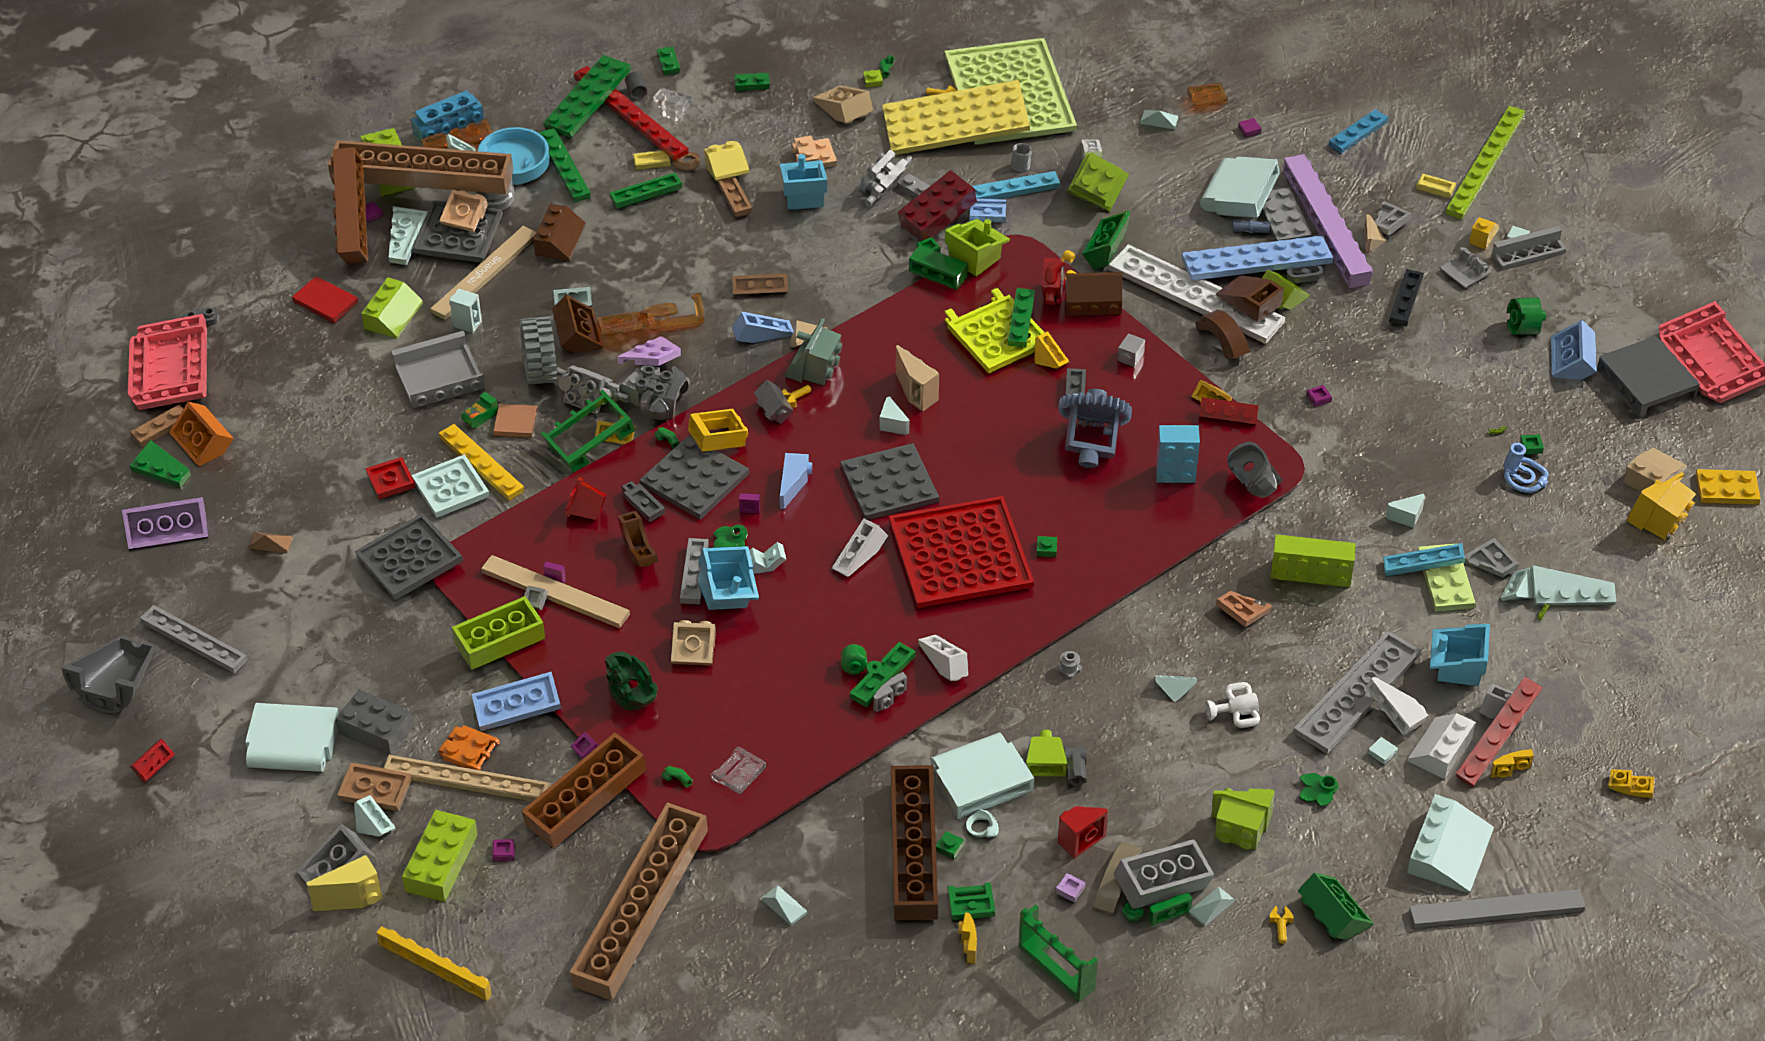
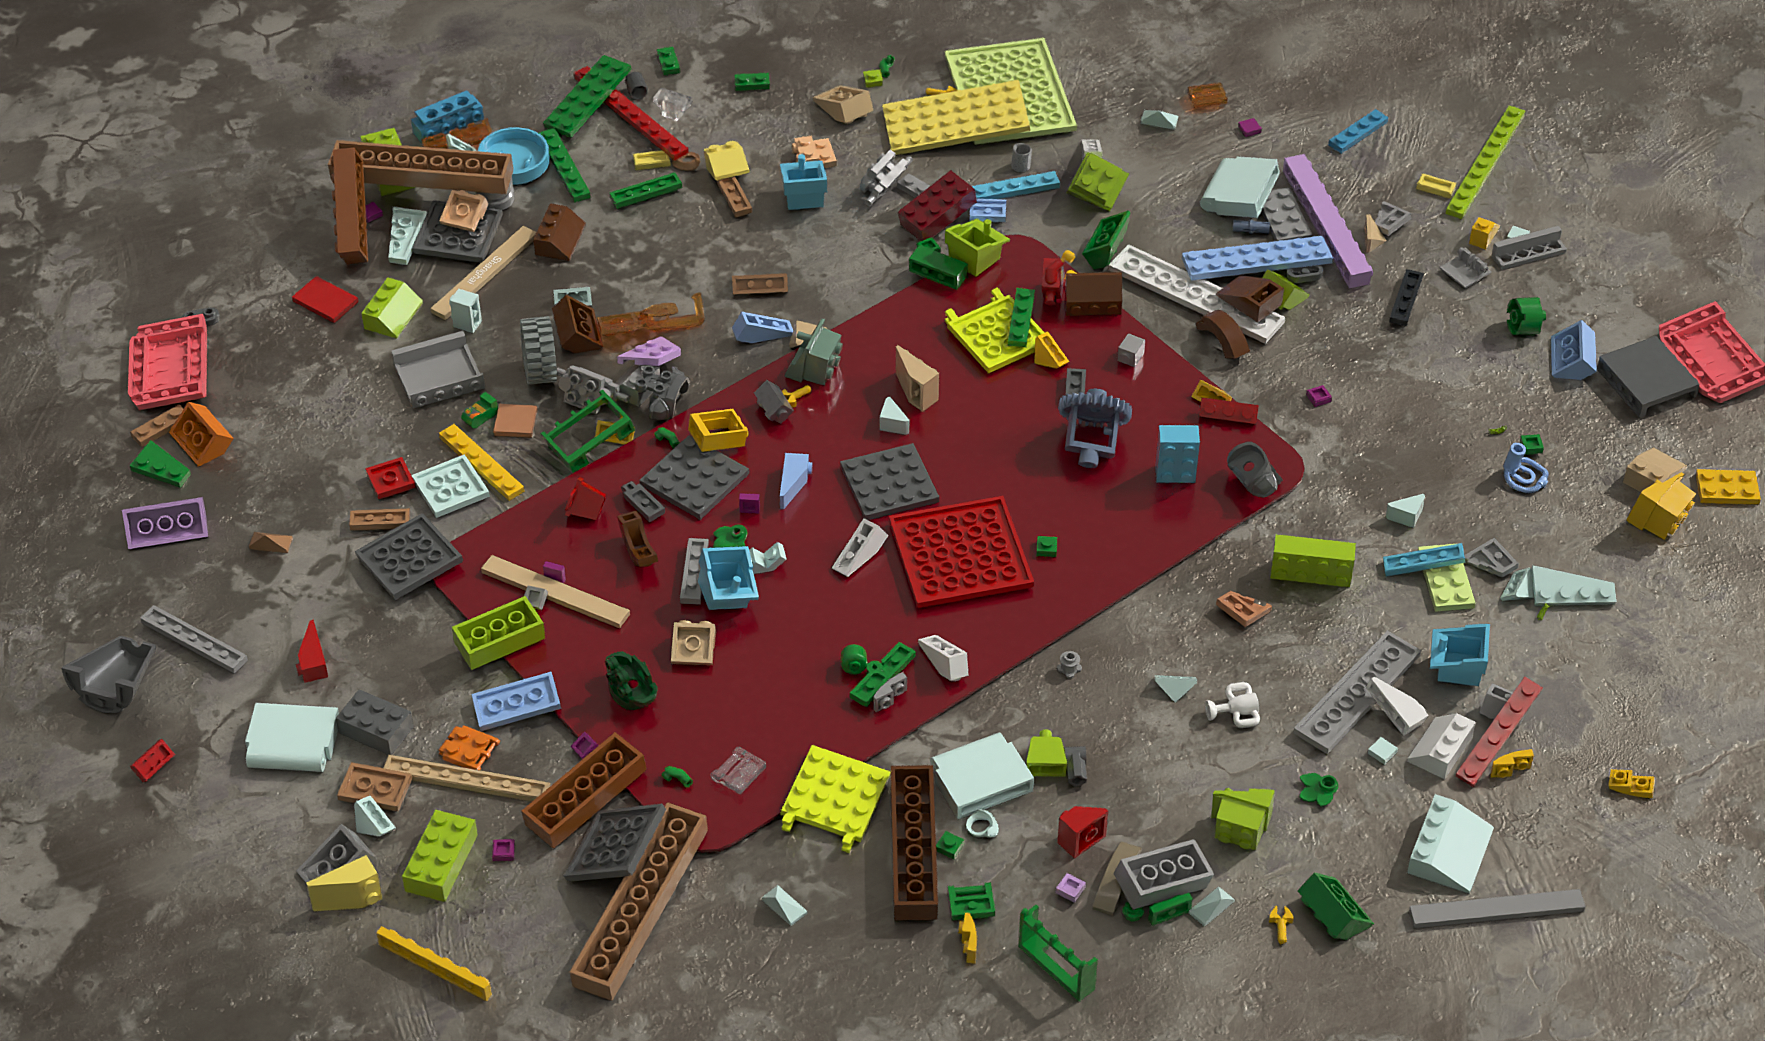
(310, 656): none -> red slope
(378, 519): none -> medium nougat plate
(615, 843): none -> dark grey plate
(835, 795): none -> neon yellow plate

